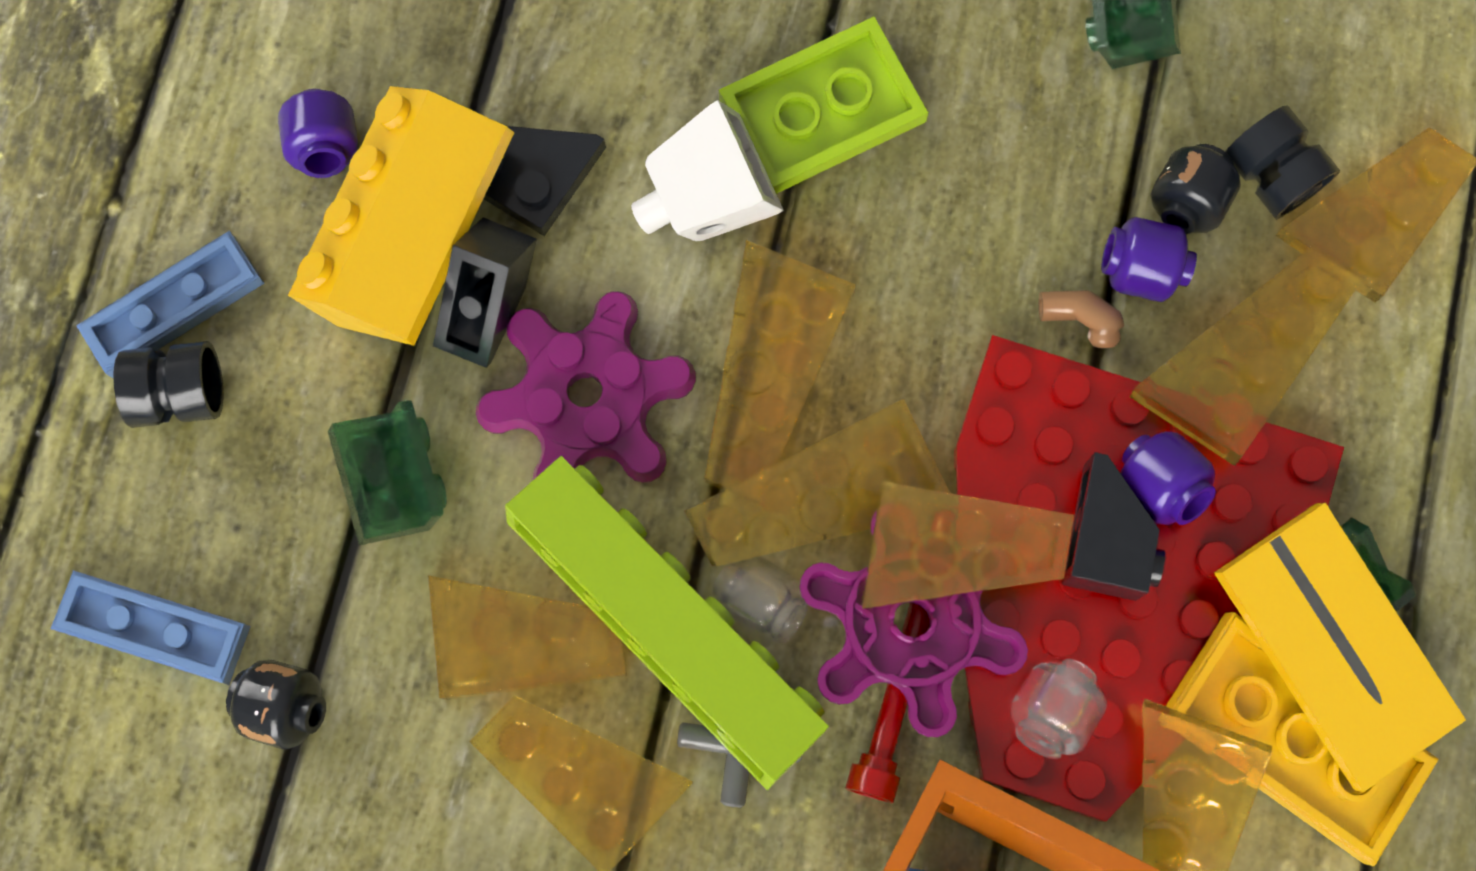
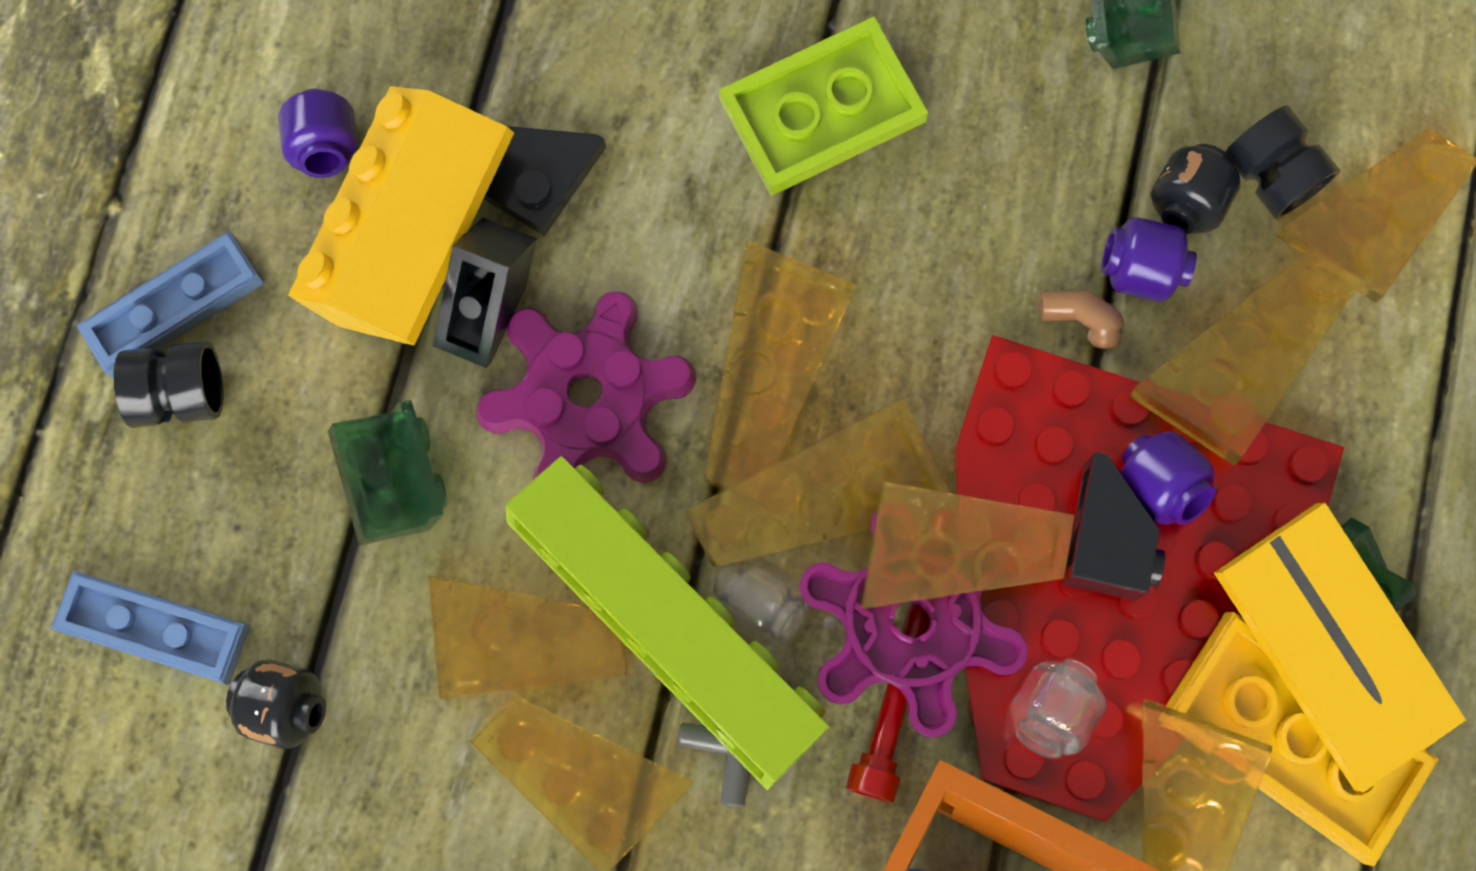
(707, 179): white torso -> none

